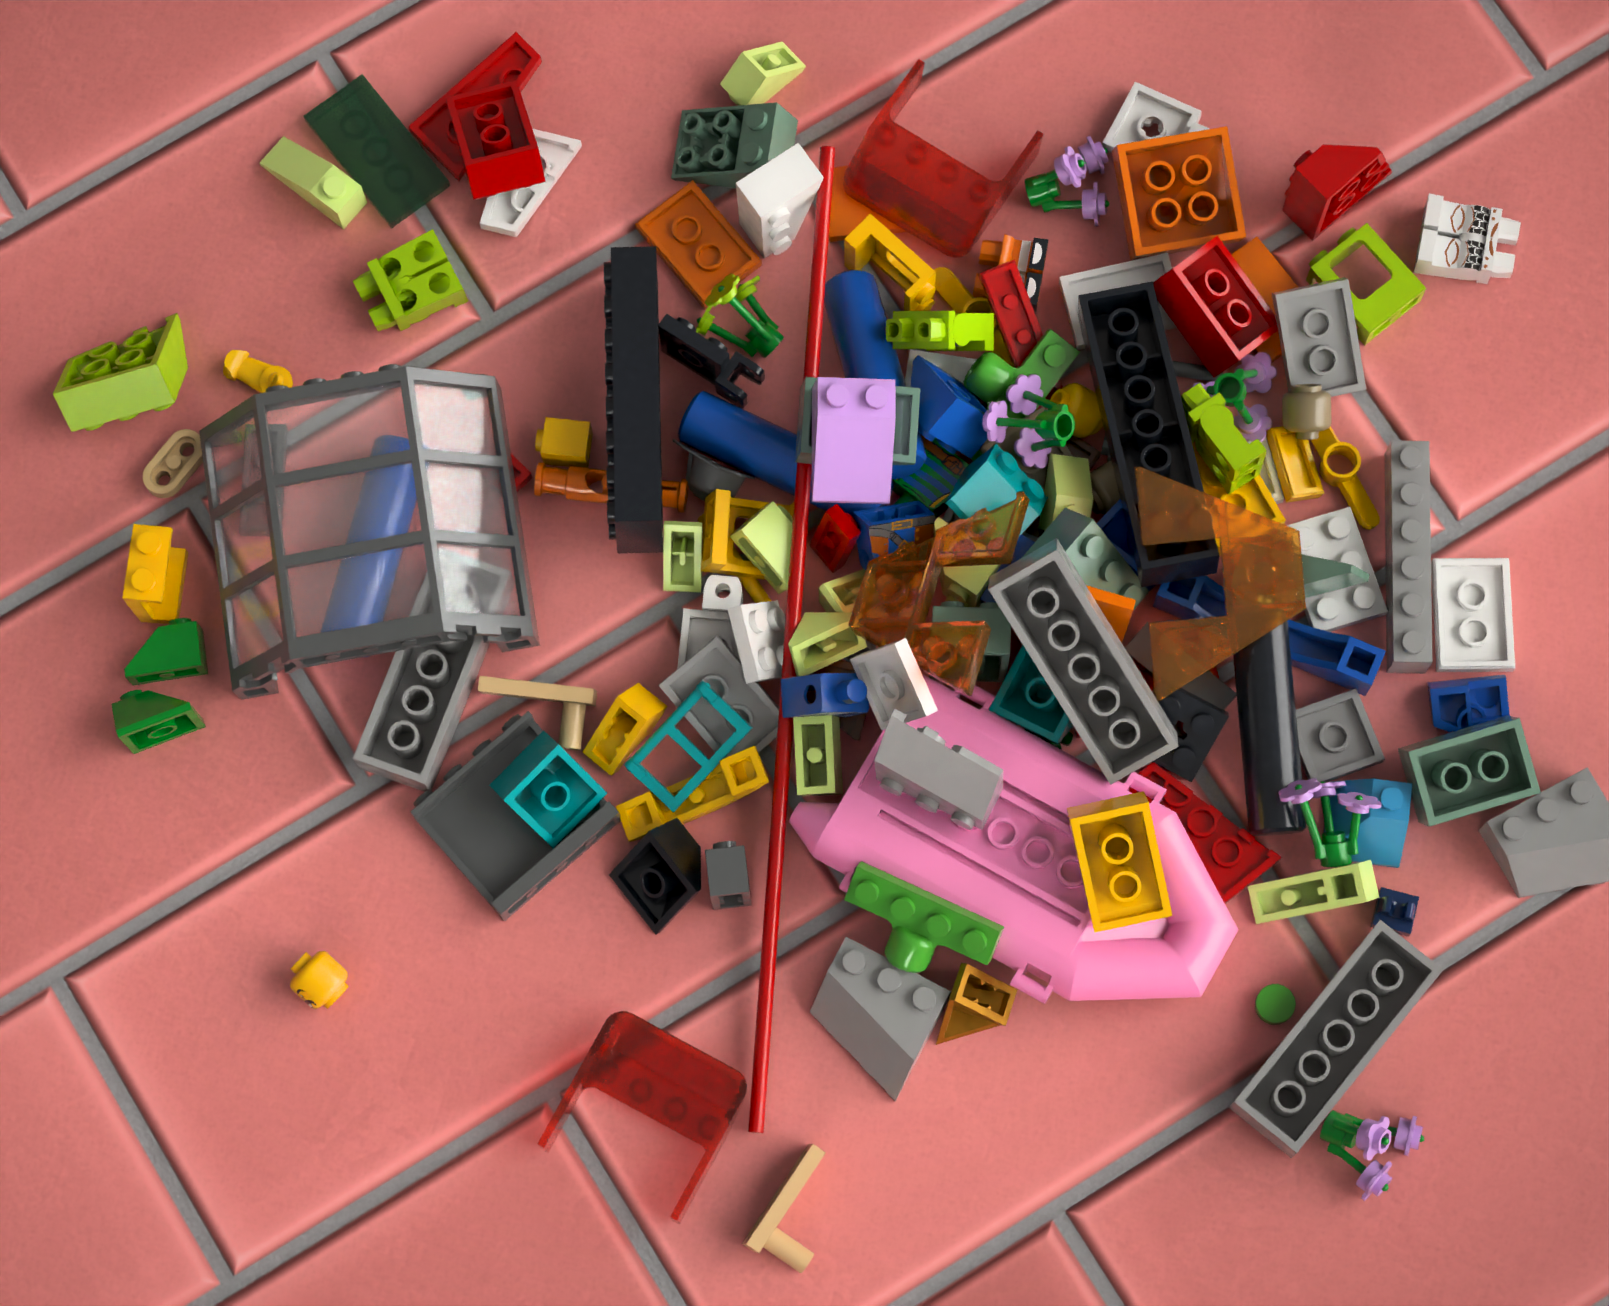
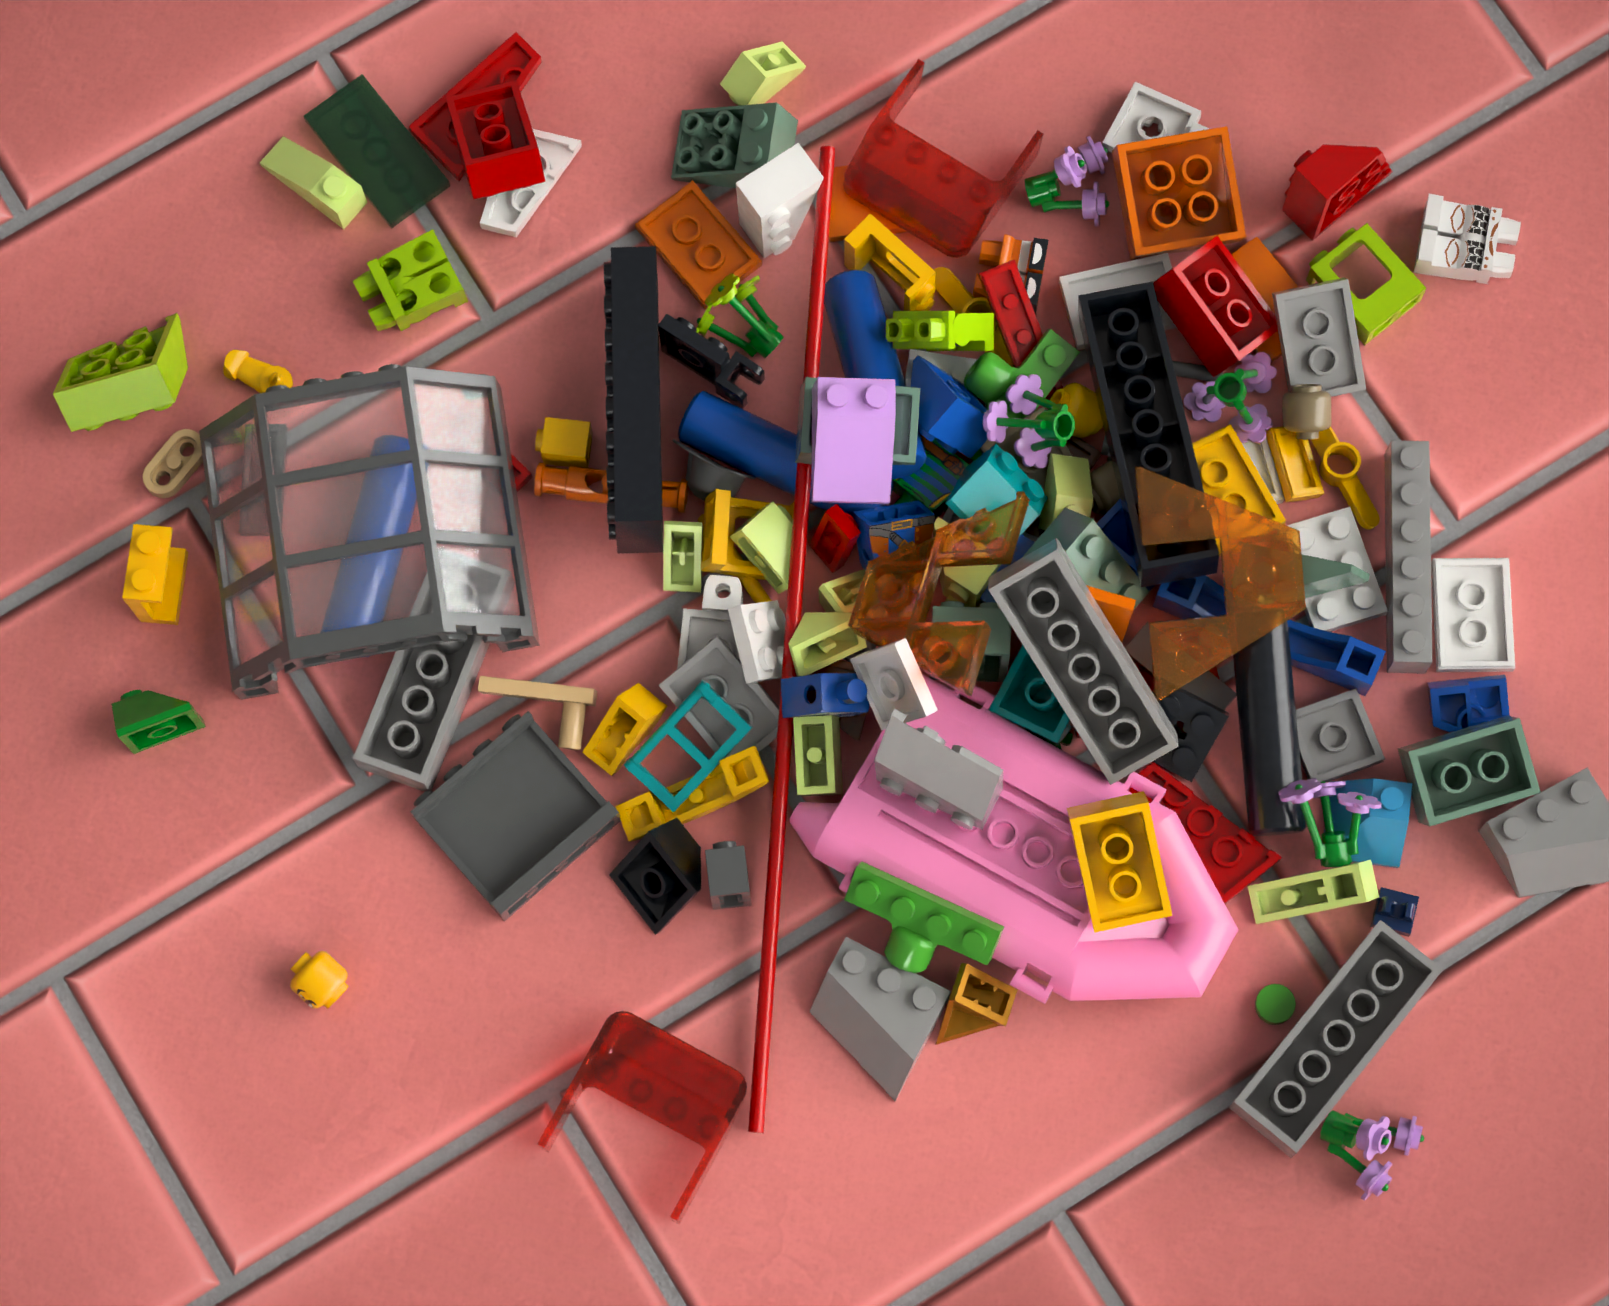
(170, 654): green slope -> none
(548, 789): teal slope -> none
(765, 1231): tan piece -> none
(1219, 441): lime hips -> none

